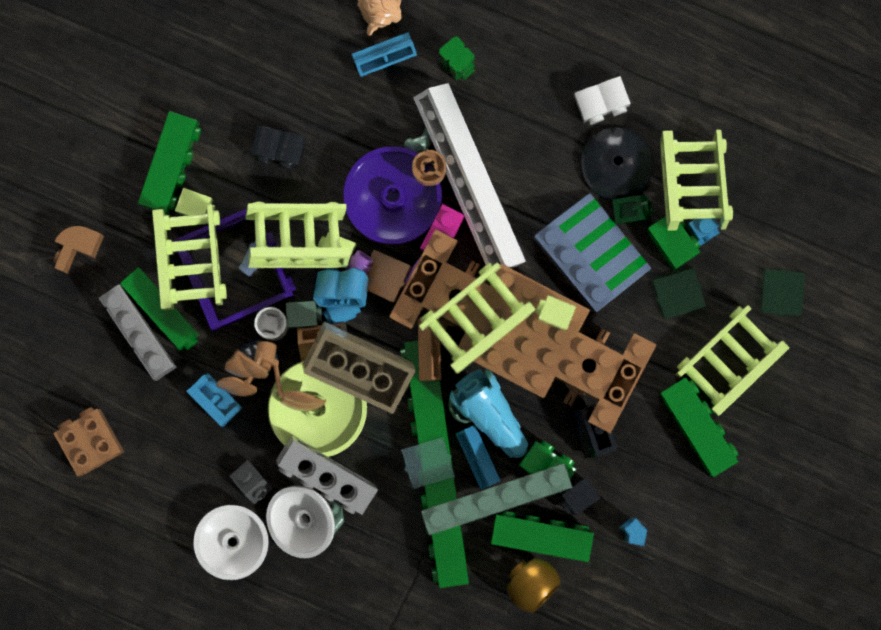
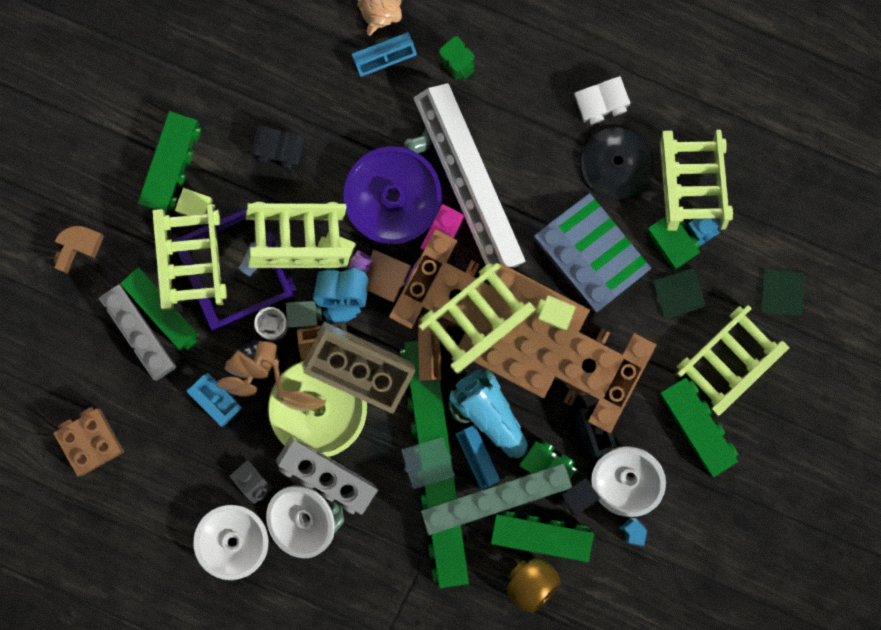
(429, 178): medium nougat wheel -> none
(626, 494): none -> white dish
(632, 209): dark green bracket -> none

